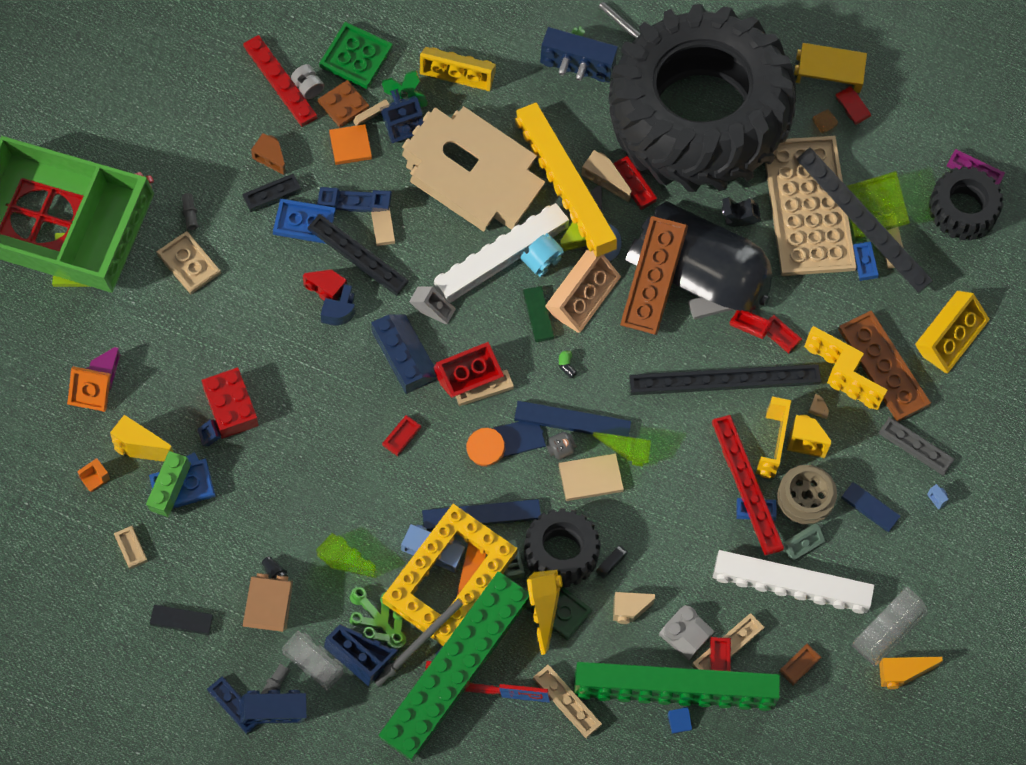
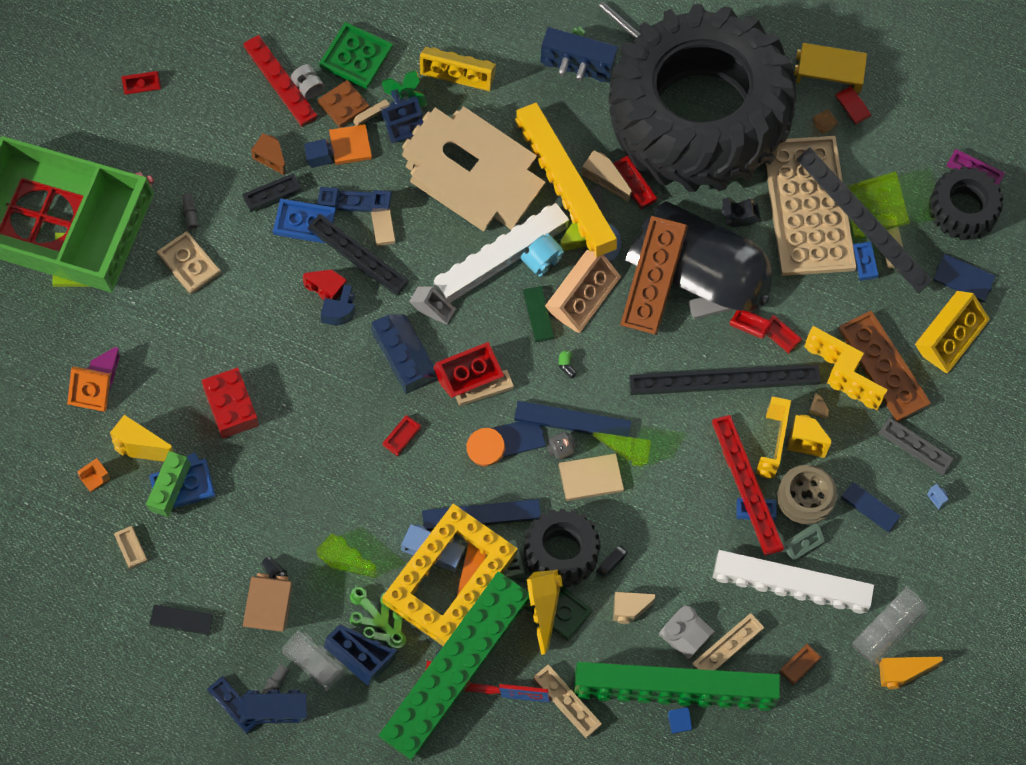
(141, 82): none -> red slope
(209, 433): dark blue plate -> none
(319, 153): none -> dark blue brick
(391, 669): dark grey bar -> none
(720, 653): red tile -> none
(964, 277): none -> dark blue piece

